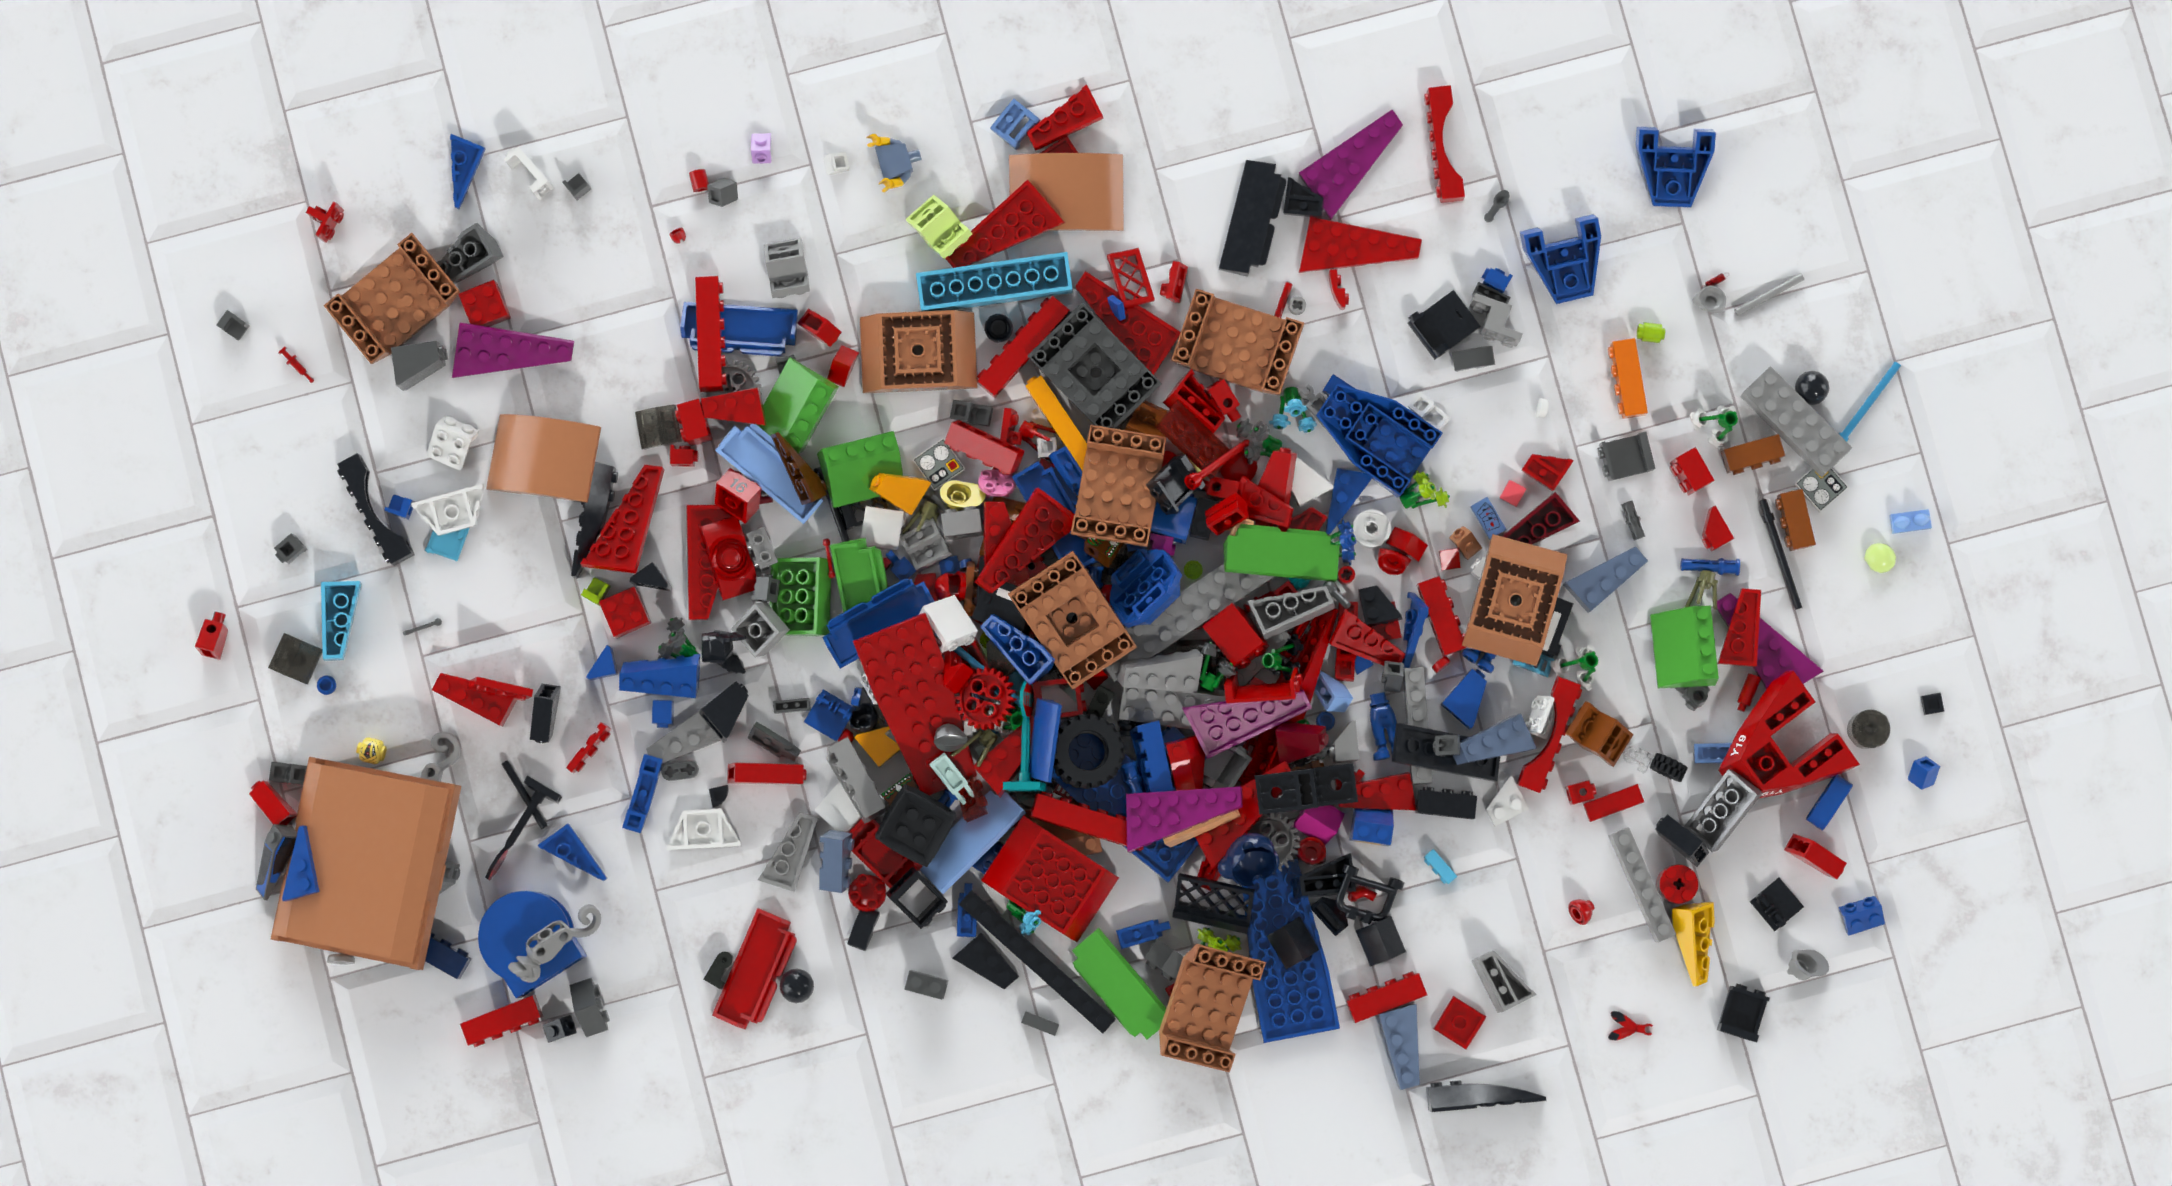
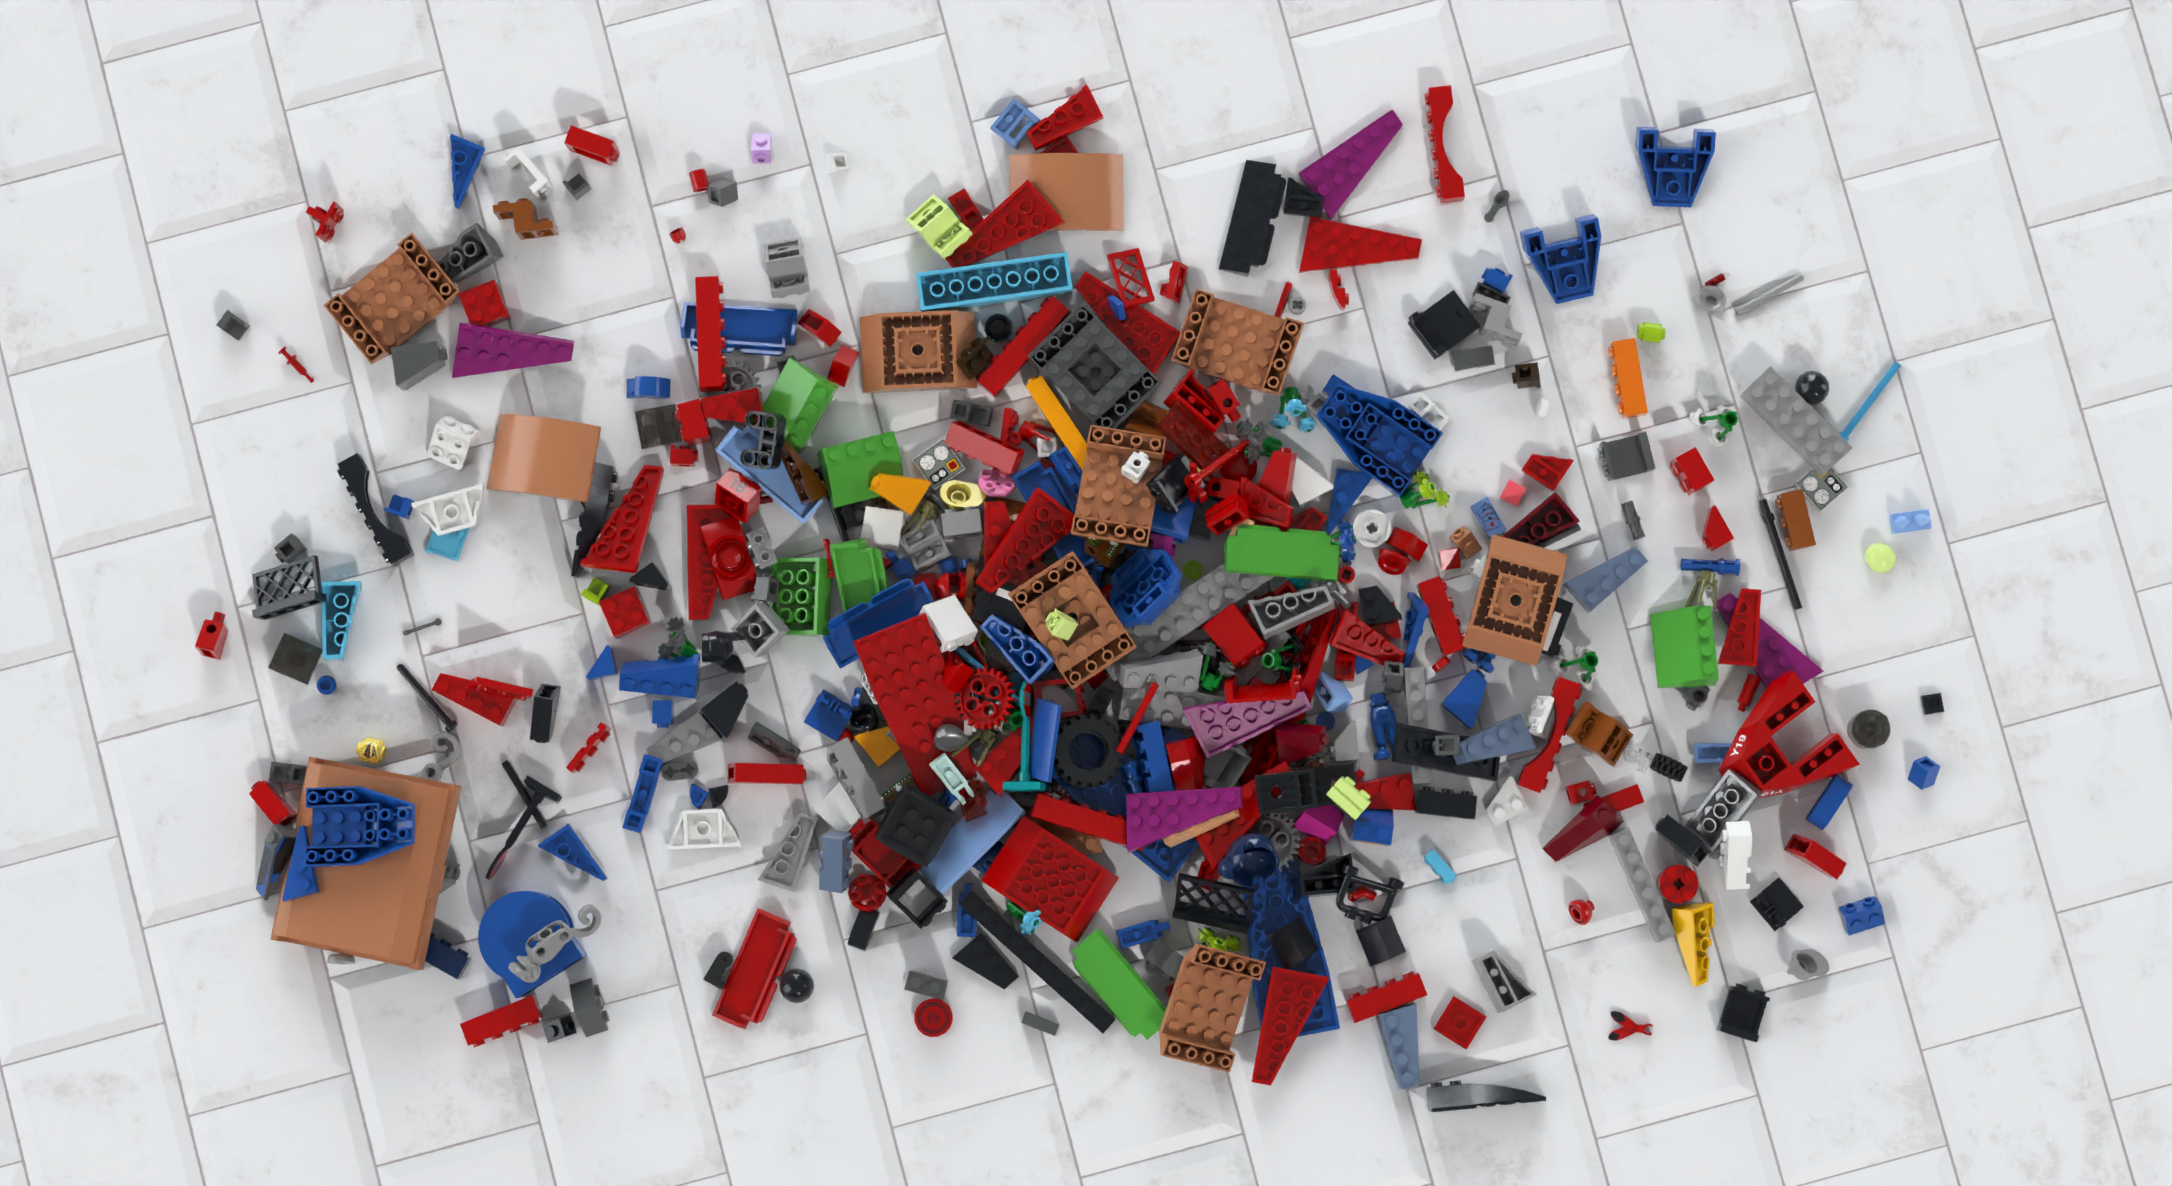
(292, 603): none -> black fence
(356, 826): none -> blue wedge
(450, 725): none -> black bar
(525, 219): none -> dark orange bracket
(592, 145): none -> red window
(648, 387): none -> blue brick
(697, 796): none -> blue tile
(770, 440): none -> black beam
(792, 705): dark grey piece -> none
(893, 160): sand blue torso -> none
(933, 1017): none -> red tile
(965, 209): none -> red slope
(975, 357): none -> dark brown bracket
(1061, 624): none -> yellowish green slope
(1134, 472): none -> white brick
(1137, 718): none -> red bar
(1199, 491): none -> red piece
(1287, 1007): none -> red wing
(1330, 915): black slope -> none
(1349, 797): none -> yellowish green brick
(1529, 371): none -> dark brown brick
(1537, 670): medium azure slope -> none
(1558, 536): none -> dark grey bar
(1586, 828): none -> dark red wedge
(1735, 854): none -> white wedge
(1753, 454): dark orange brick -> none

